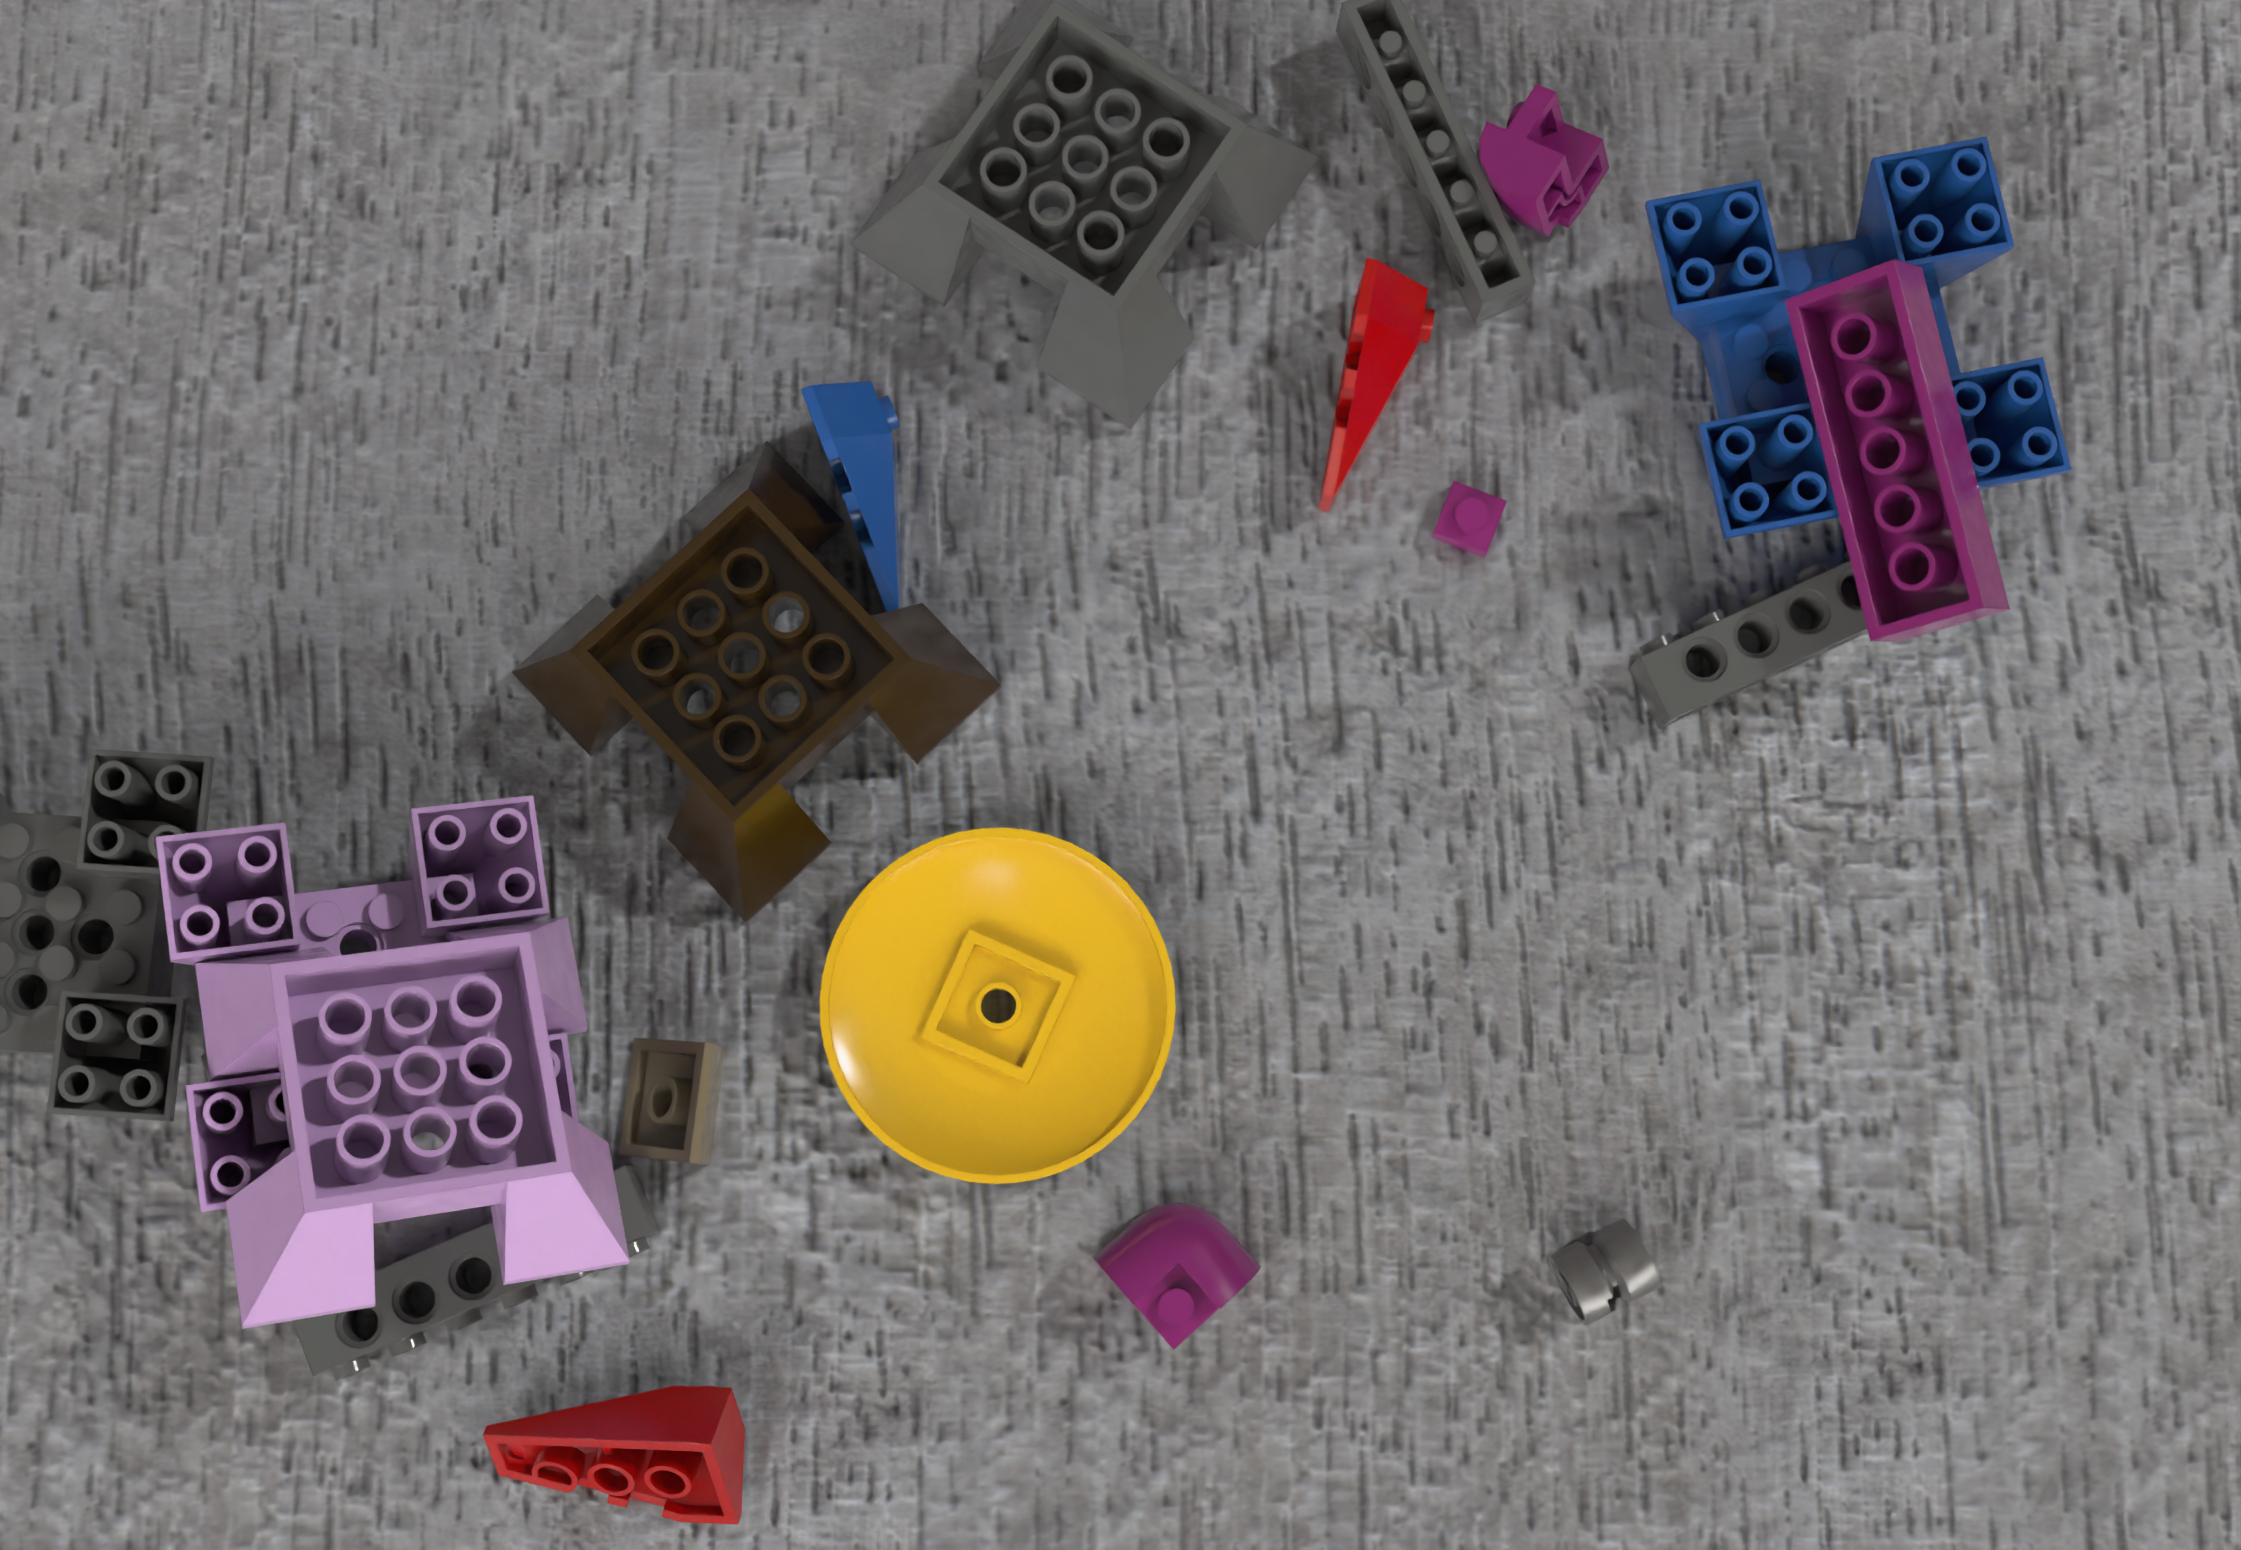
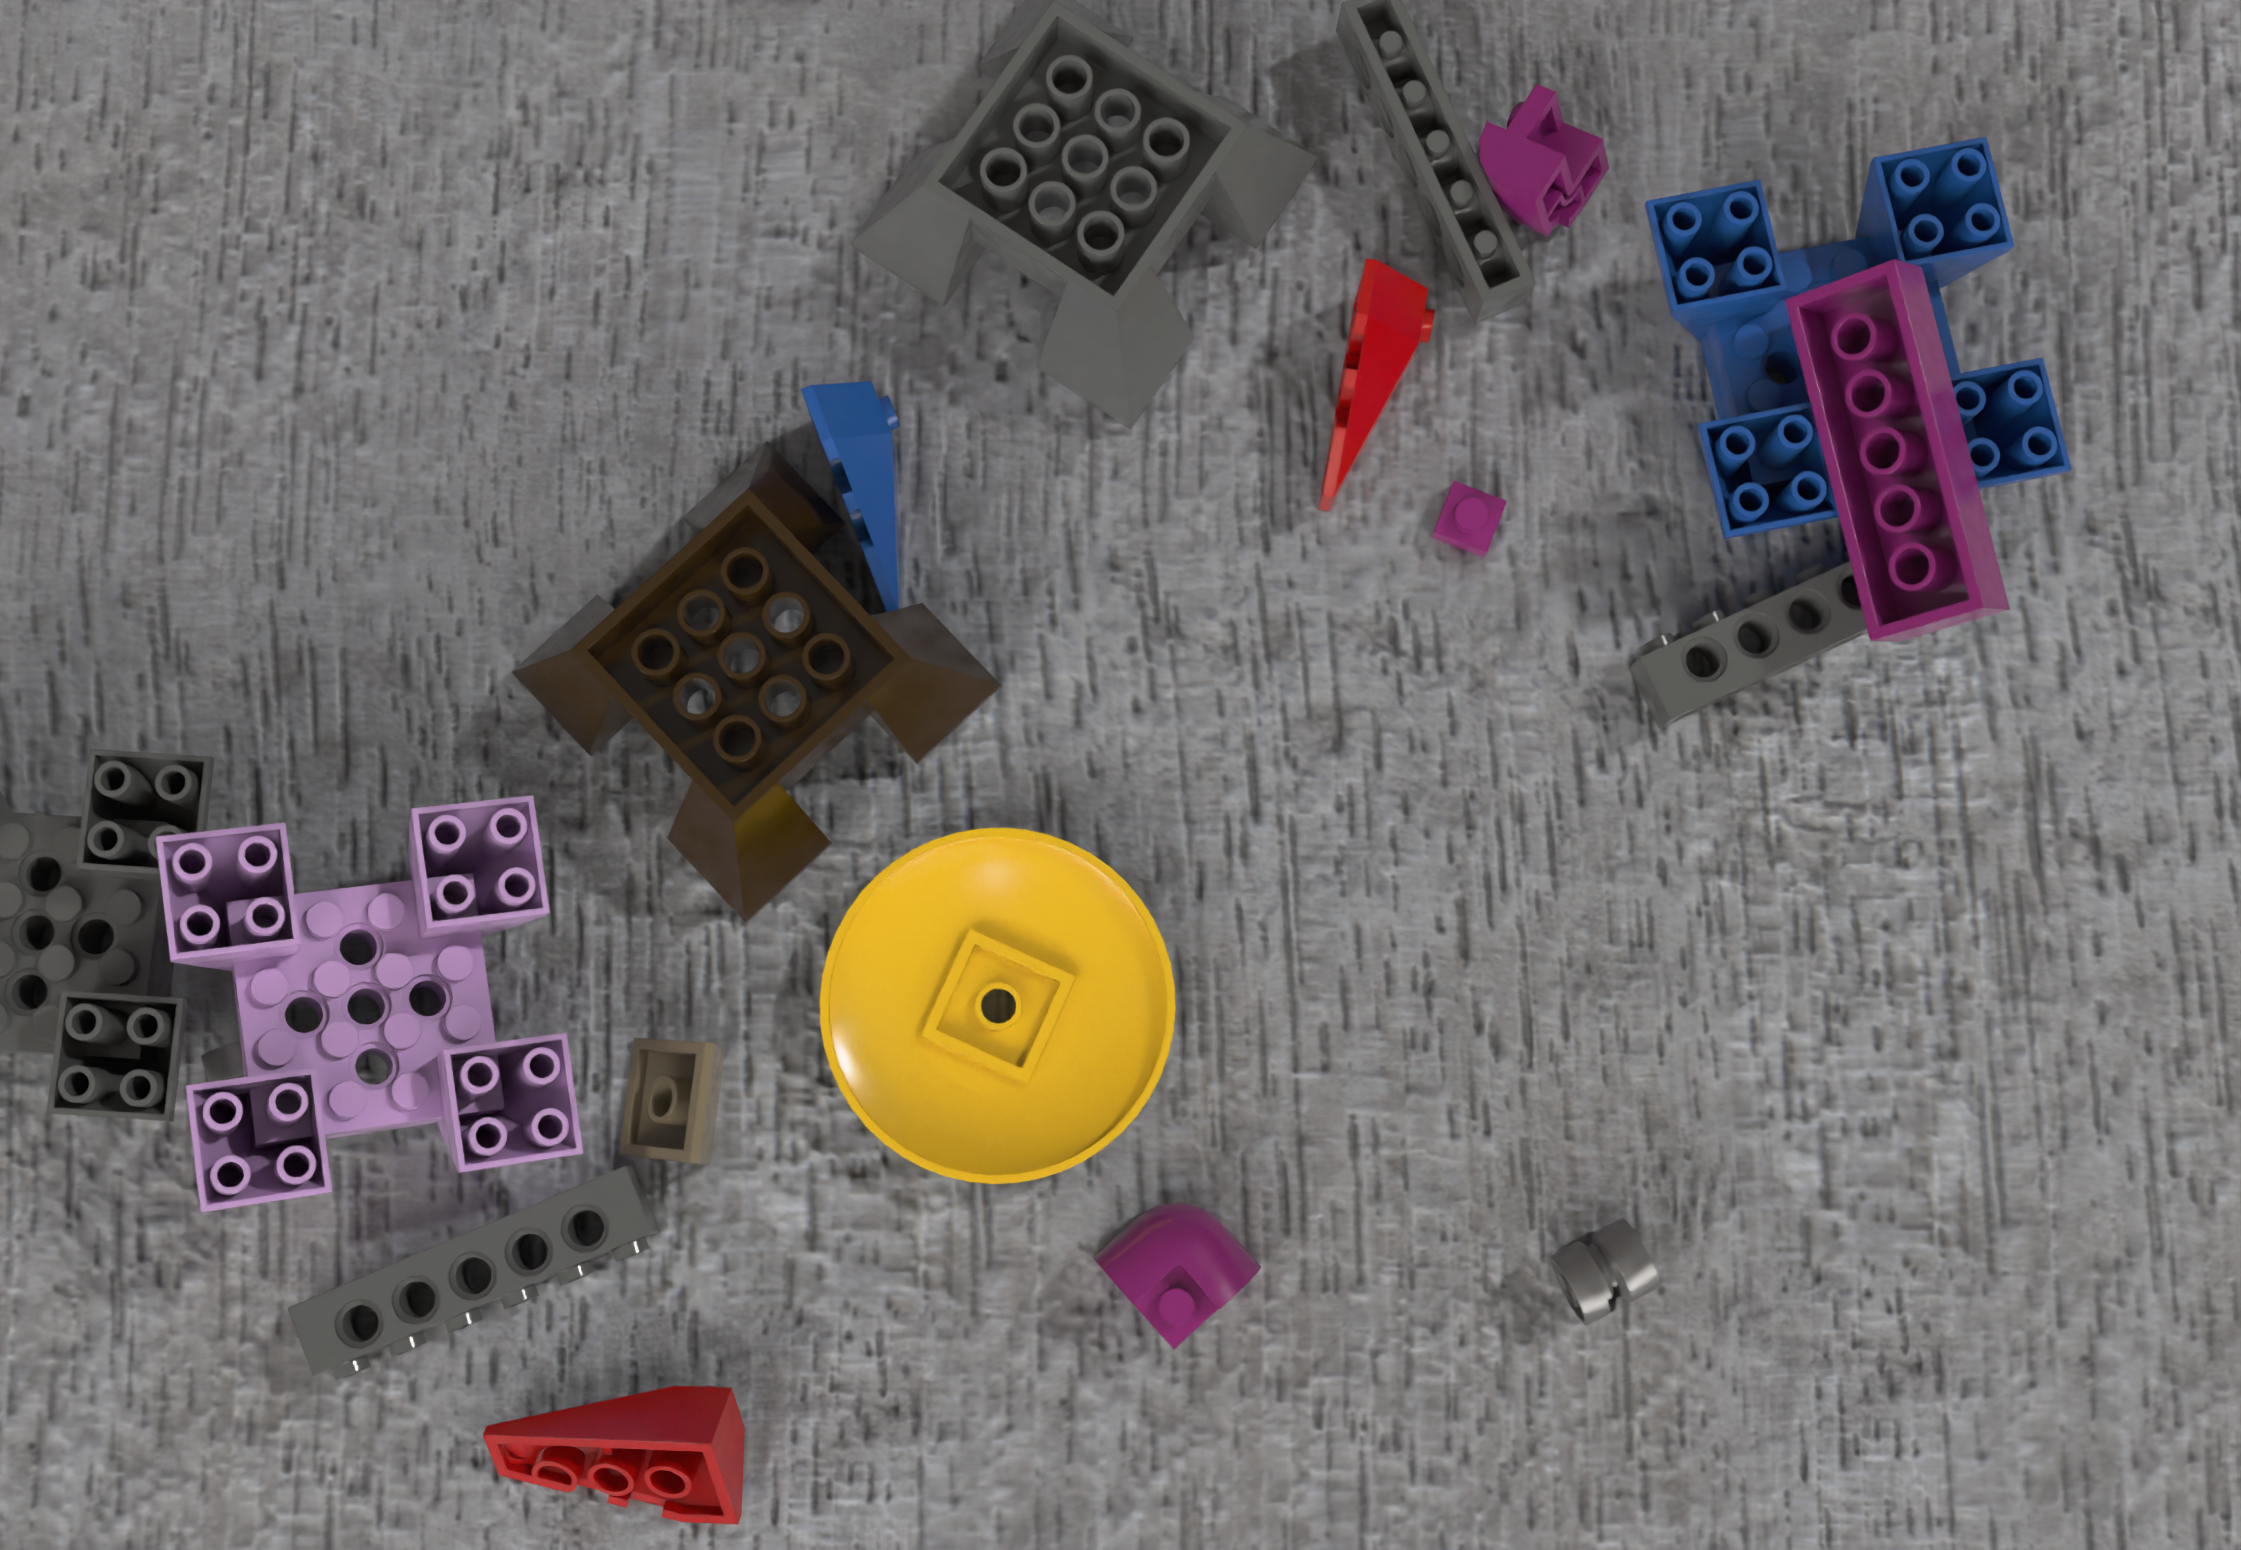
(328, 1020): lavender slope -> none

